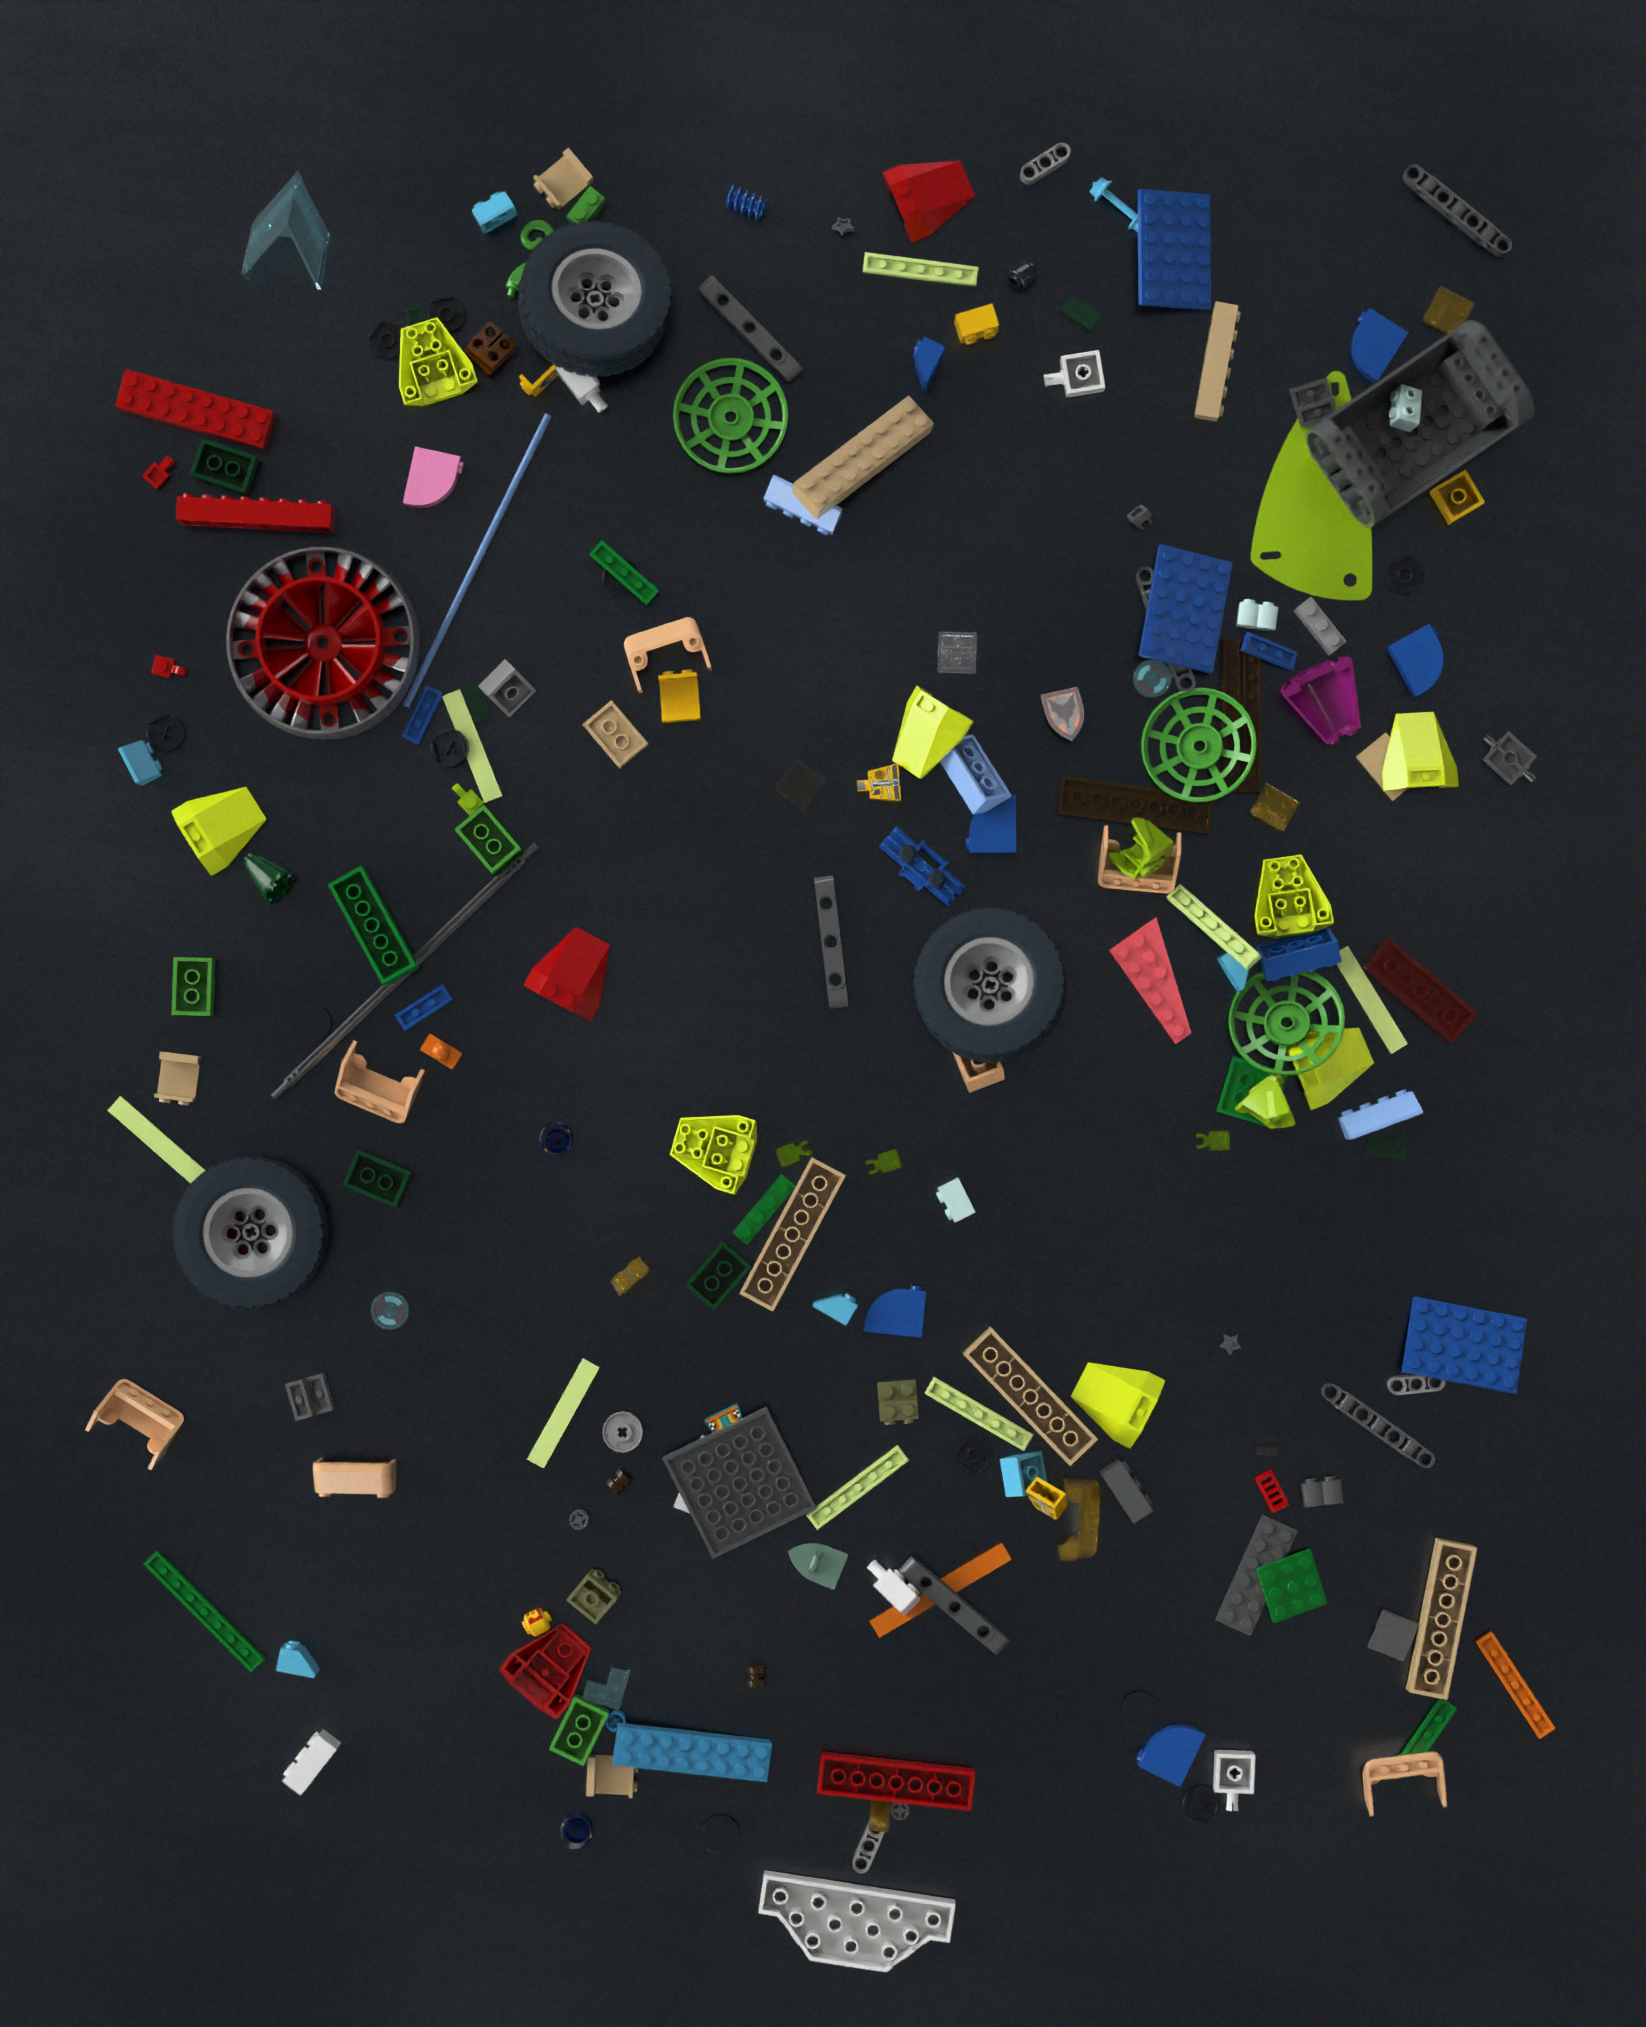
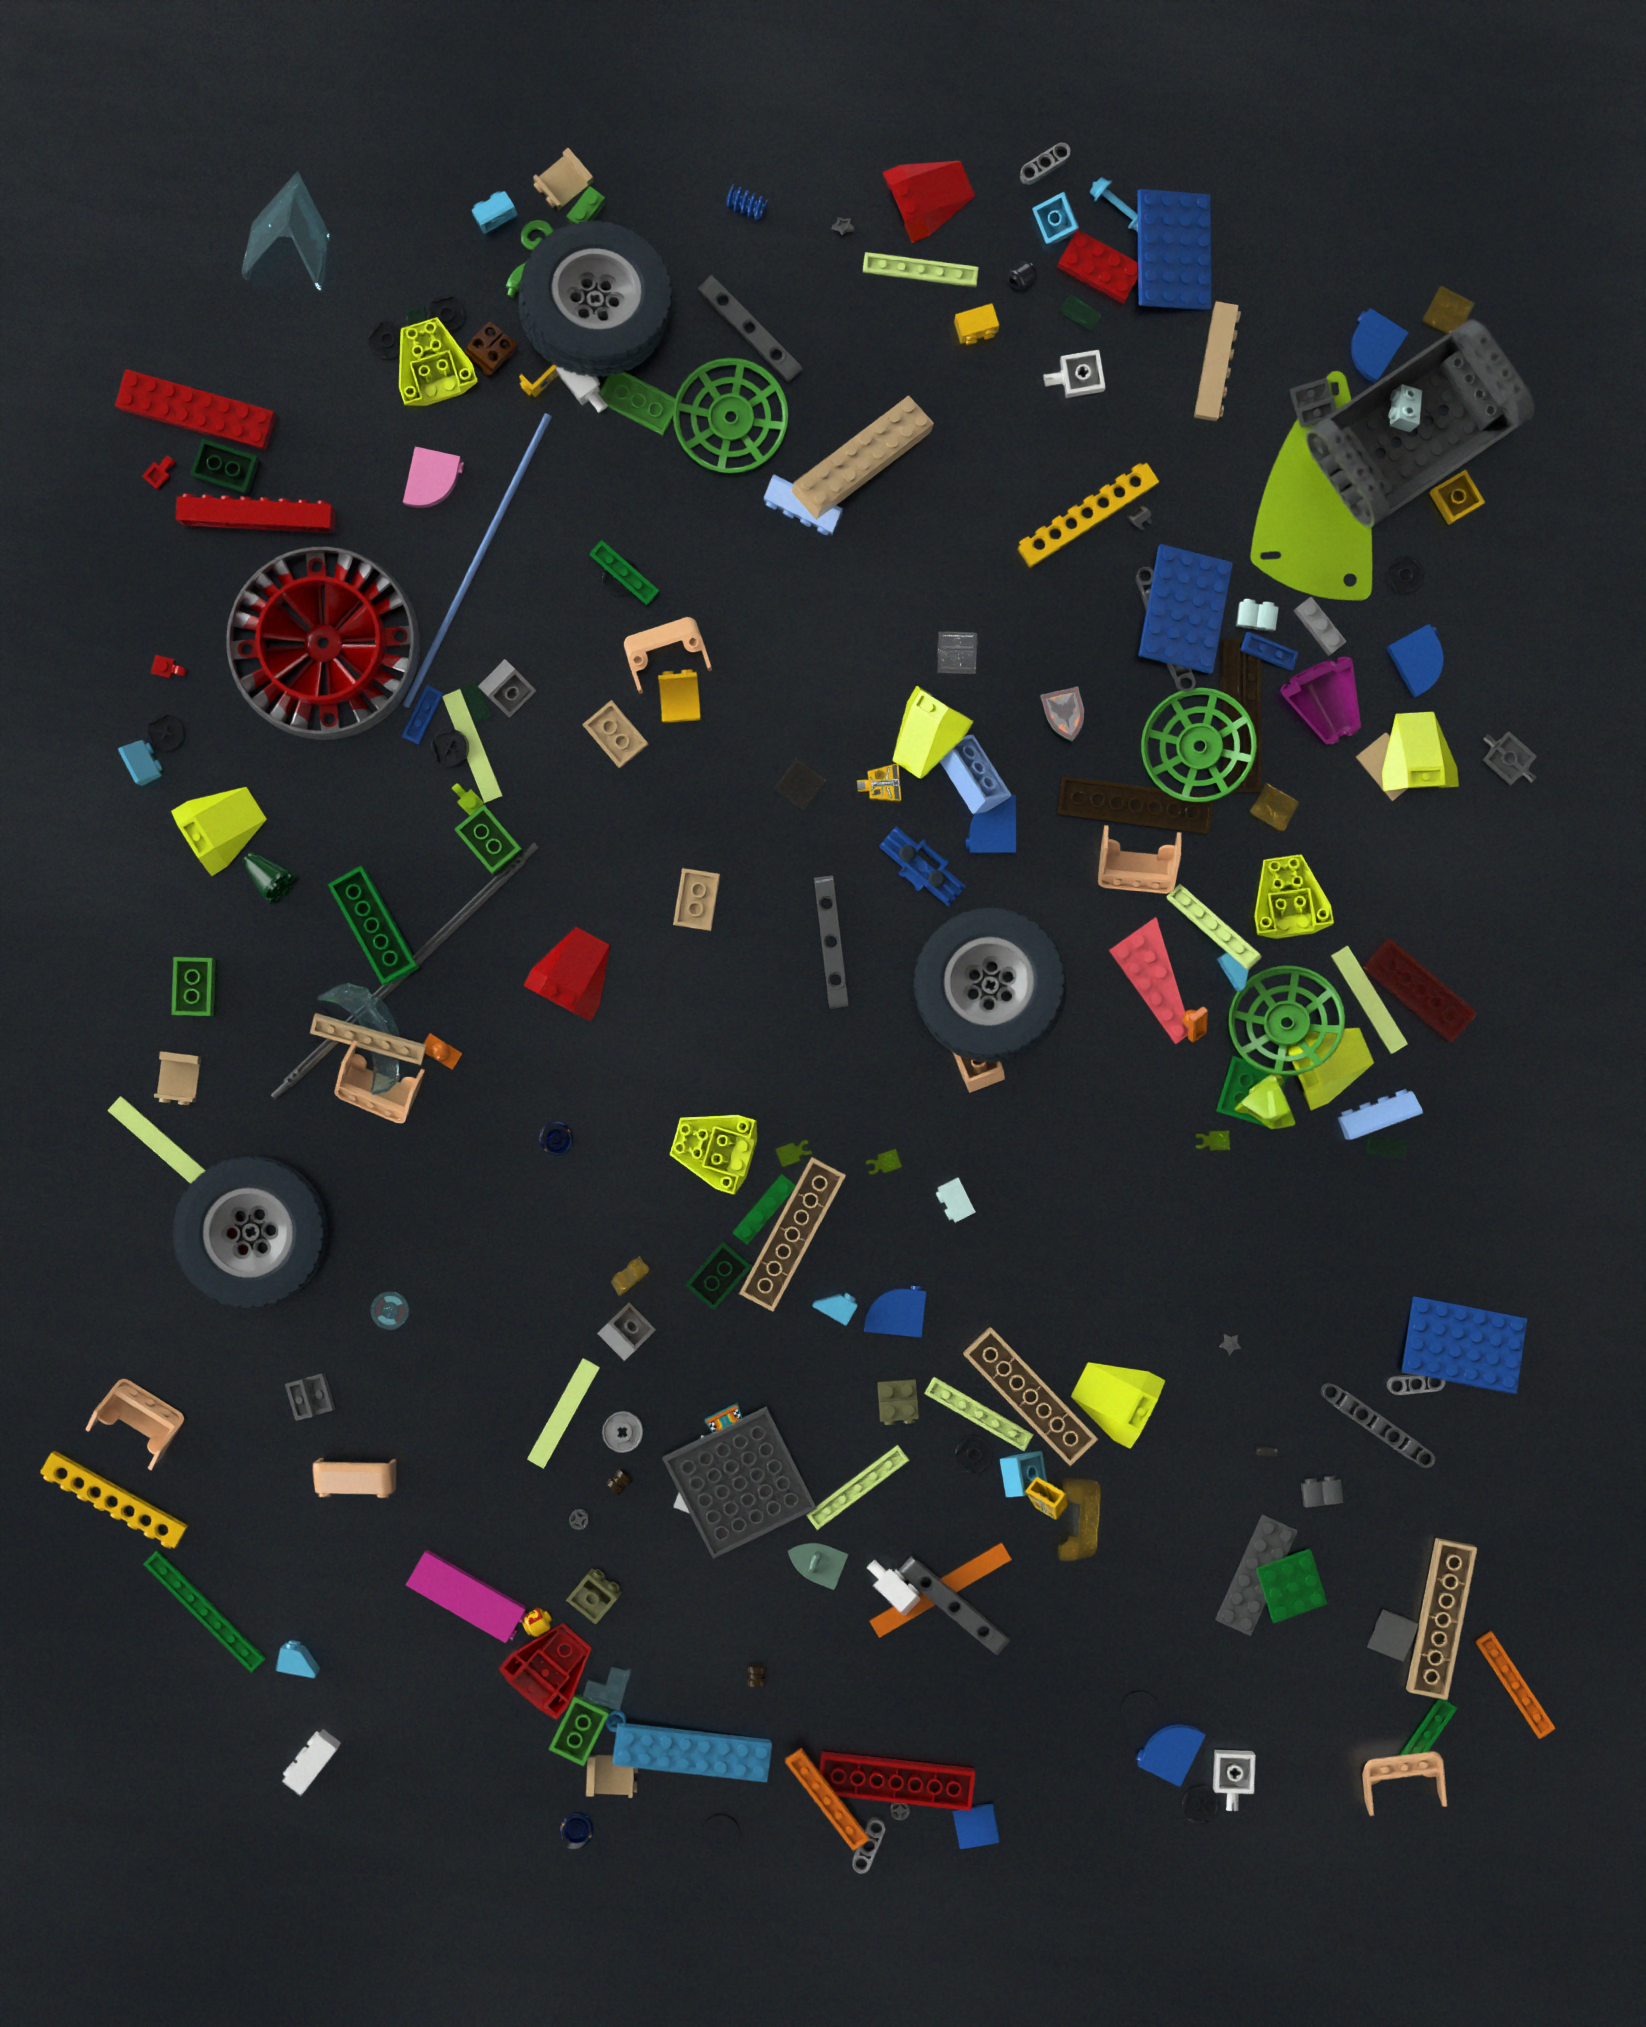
(175, 1527): none -> yellow brick
(368, 1039): none -> tan plate
(375, 1015): none -> clear light blue windscreen
(377, 1178): dark green brick -> none
(424, 1007): blue tile -> none
(466, 1596): none -> dark pink brick
(626, 1331): none -> light grey slope
(638, 401): none -> bright green tile
(696, 899): none -> tan tile
(827, 1799): none -> orange plate
(854, 1921): white brick -> none
(879, 1816): clear yellow tile -> none
(927, 360): blue slope -> none
(976, 1826): none -> blue slope
(1056, 219): none -> medium azure slope
(1099, 266): none -> red brick
(1127, 1490): dark grey brick -> none
(1141, 472): none -> yellow brick
(1143, 861): lime piece -> none
(1152, 678): clear light blue tile -> none
(1196, 1022): none -> orange tile
(1279, 1506): red slope -> none
(1298, 954): blue slope -> none
(1457, 210): dark grey beam -> none

